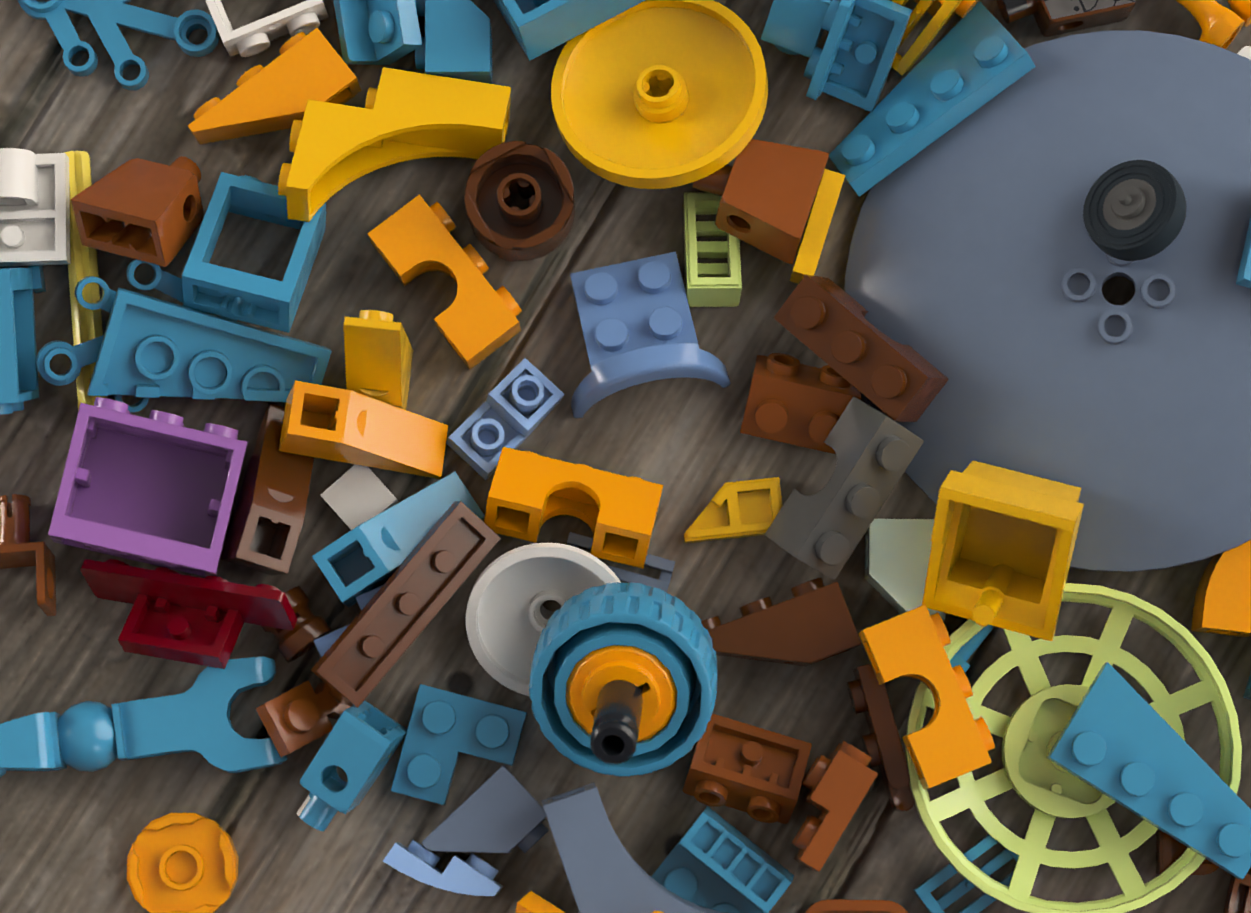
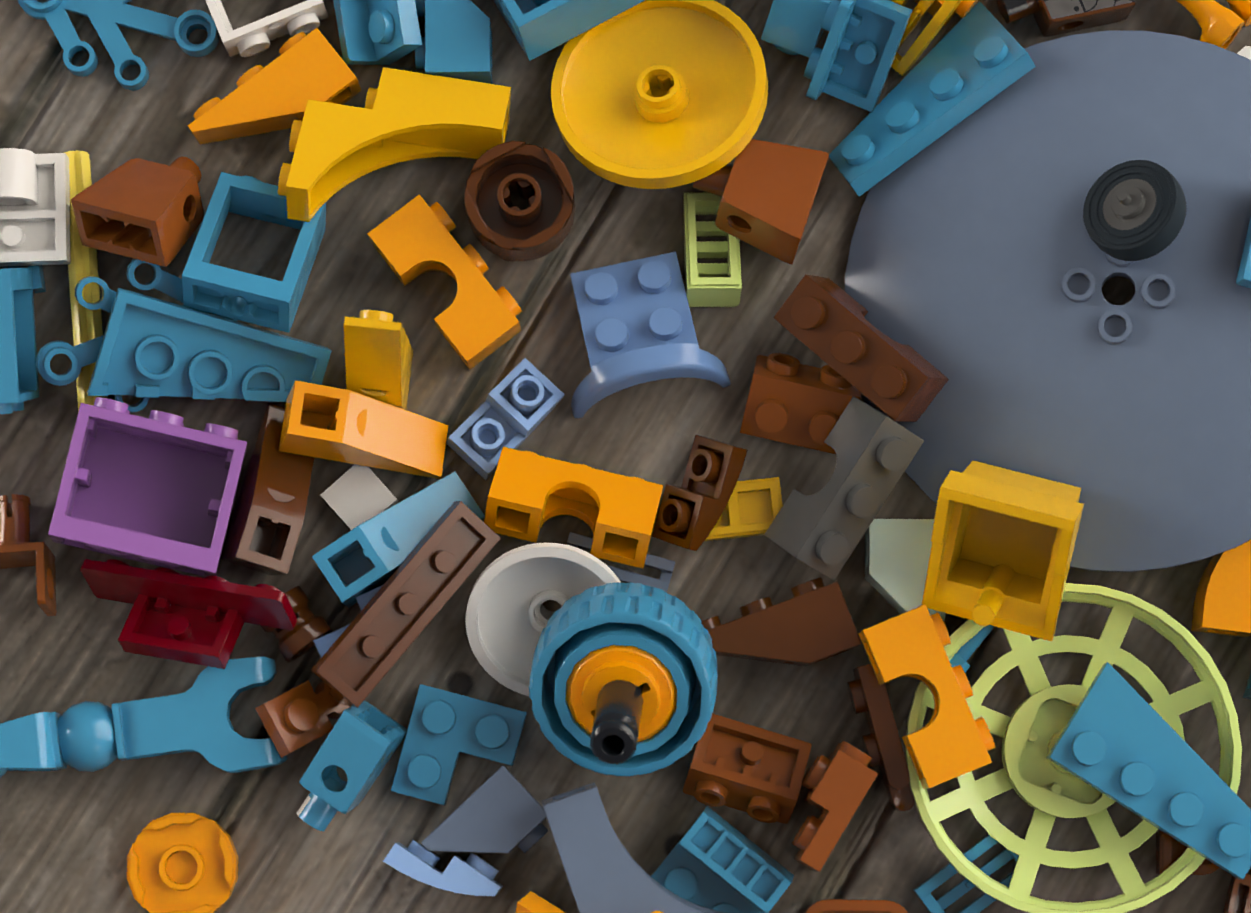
(693, 509): none -> reddish brown slope
(817, 225): yellow tile -> none

